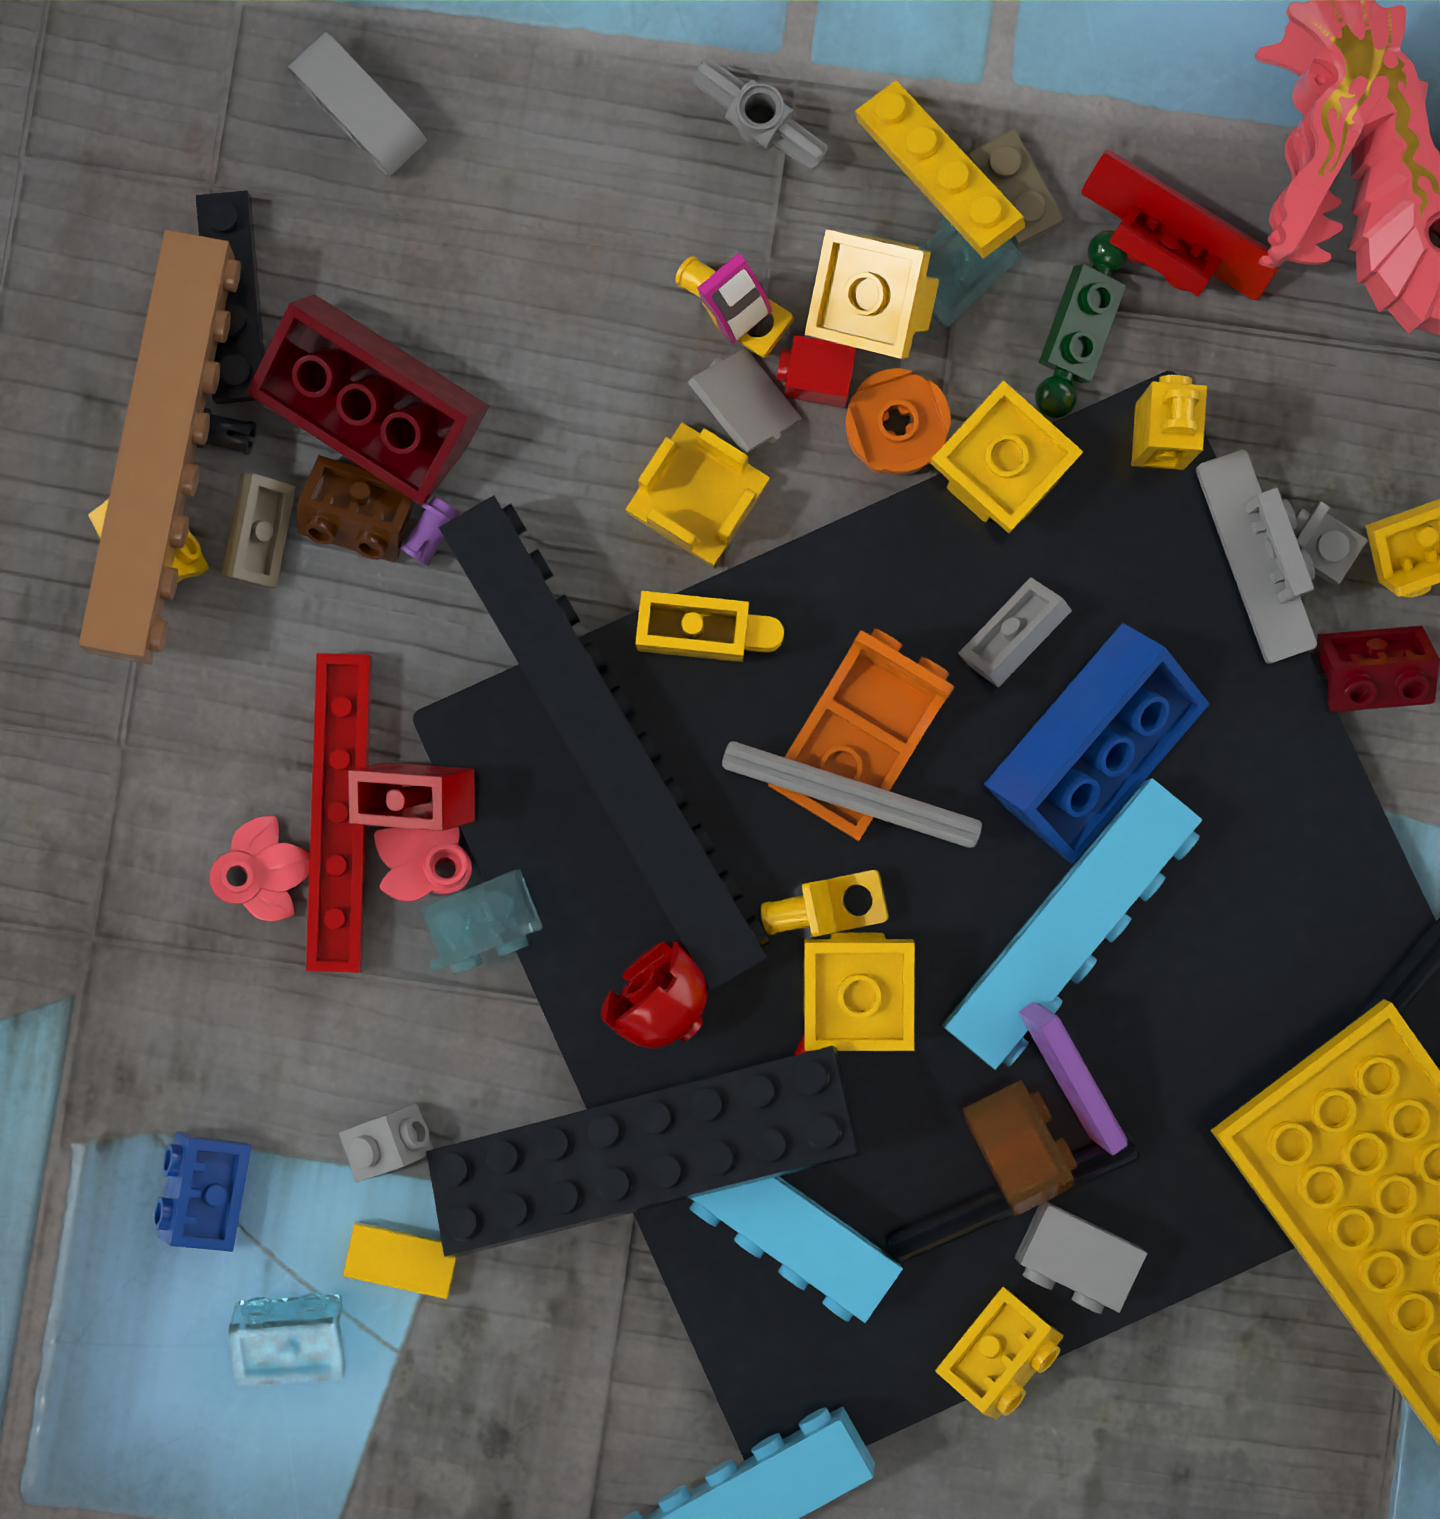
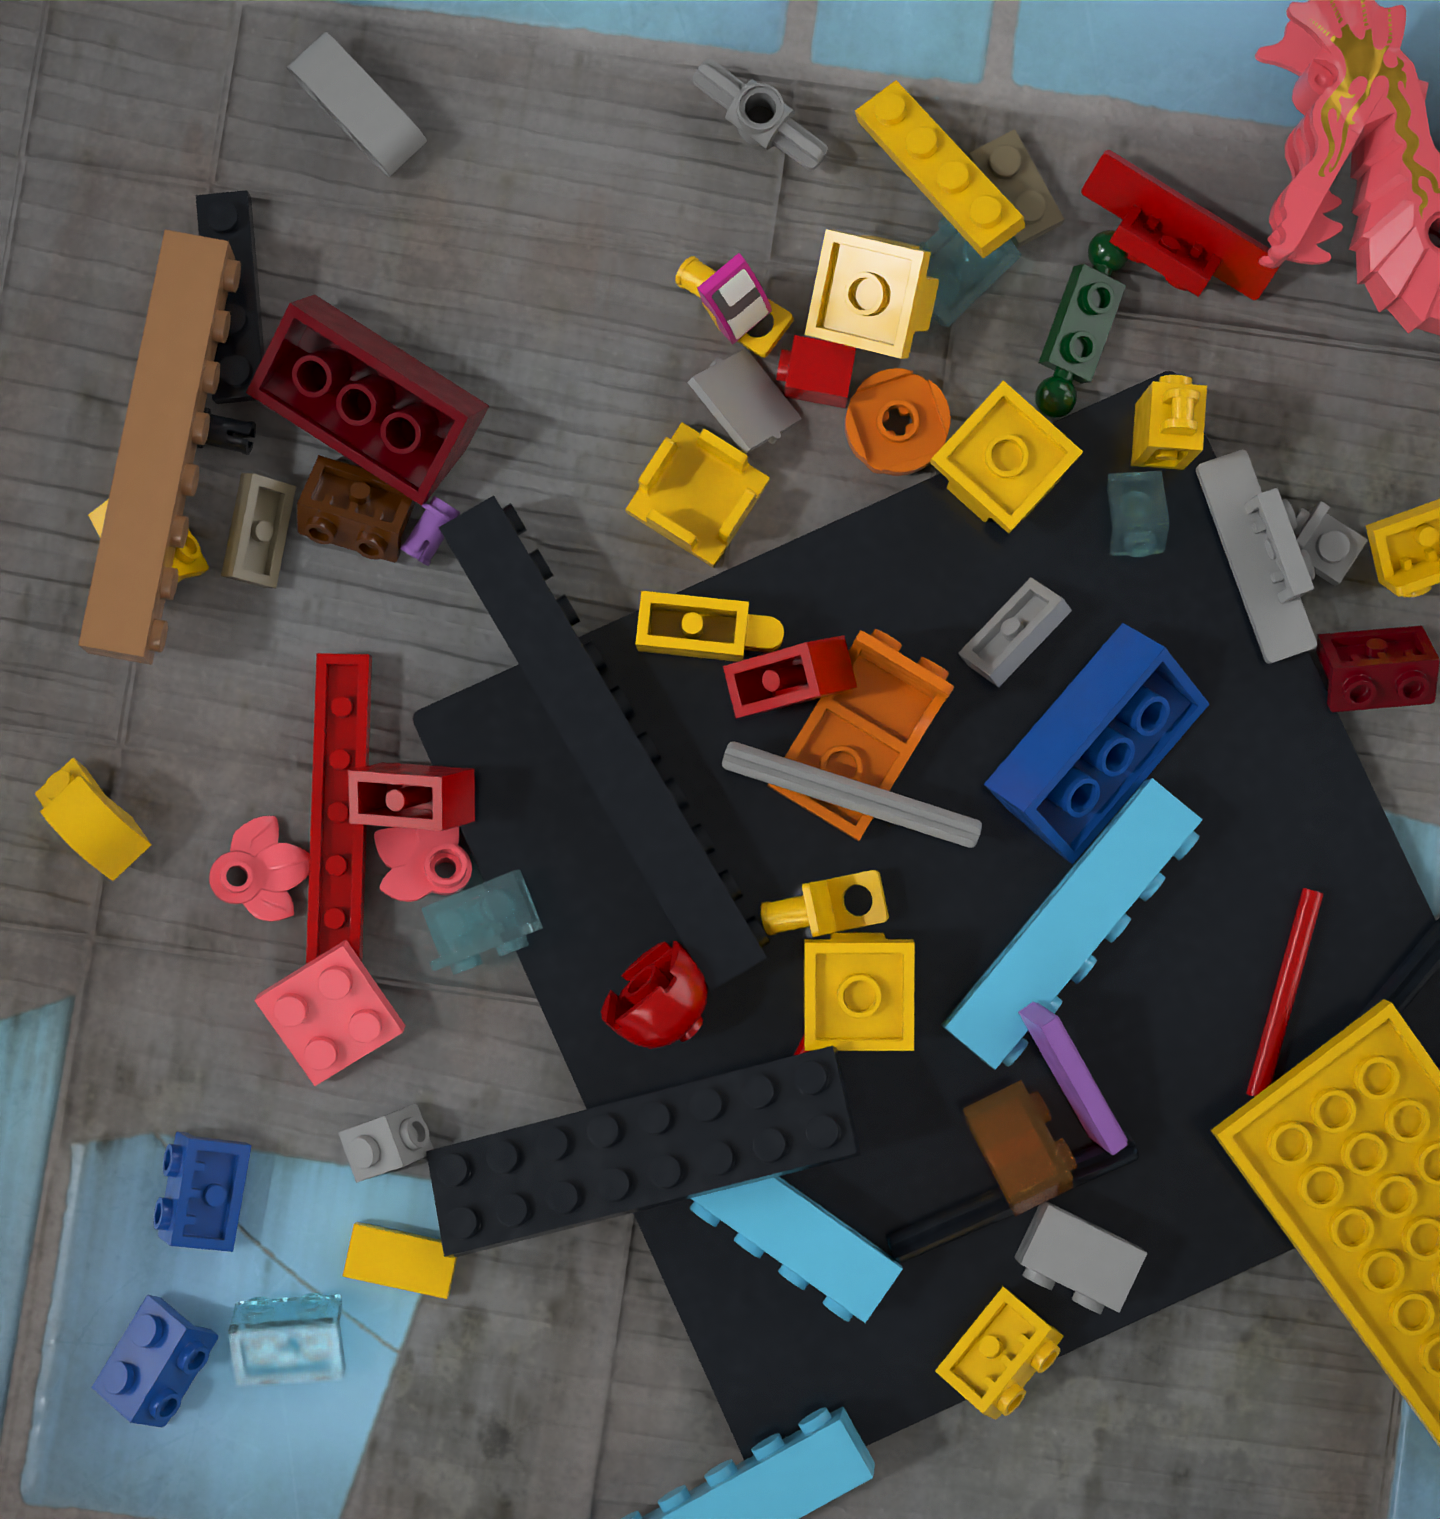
(90, 820): none -> yellow brick
(154, 1364): none -> blue bracket
(330, 1013): none -> coral plate
(790, 676): none -> red brick
(1138, 513): none -> clear light blue bracket
(1285, 991): none -> red bar

